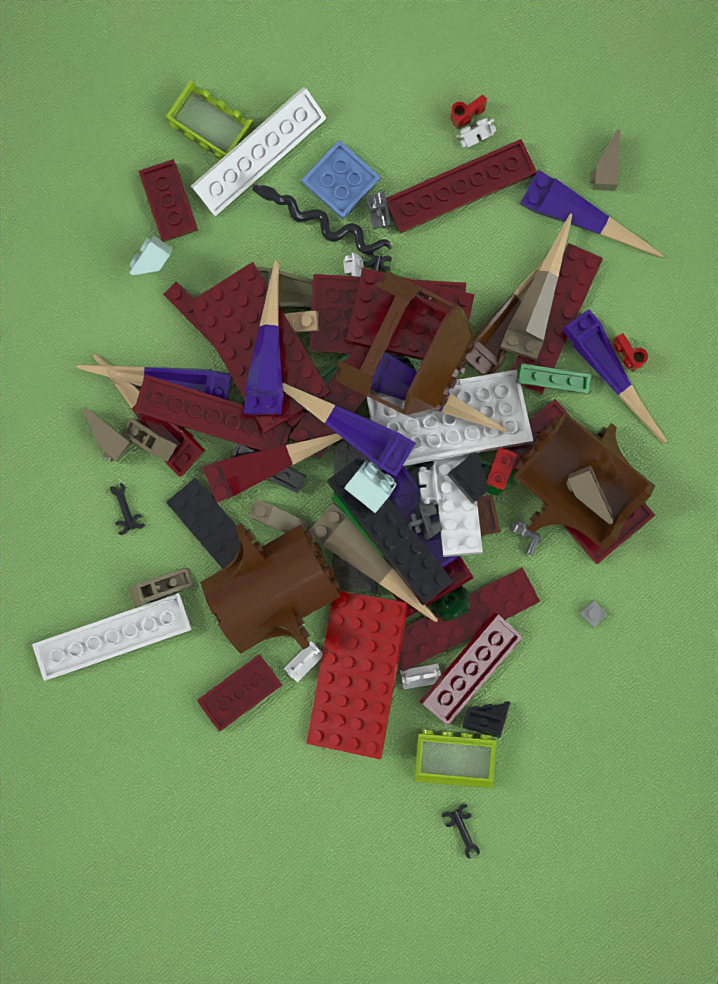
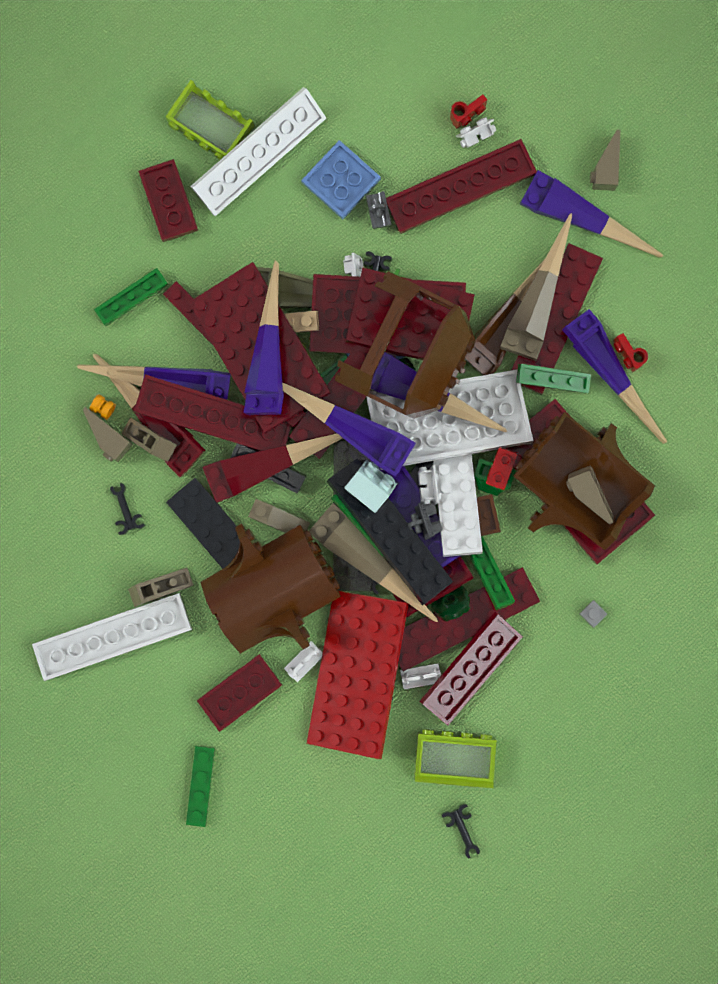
(102, 406): none -> light orange wheel
(131, 297): none -> green plate
(152, 257): light aqua slope -> none
(200, 786): none -> green plate
(270, 194): black animal -> none
(470, 478): black wing -> none
(487, 719): black wing -> none
(492, 578): none -> green plate
(521, 528): dark grey plate -> none

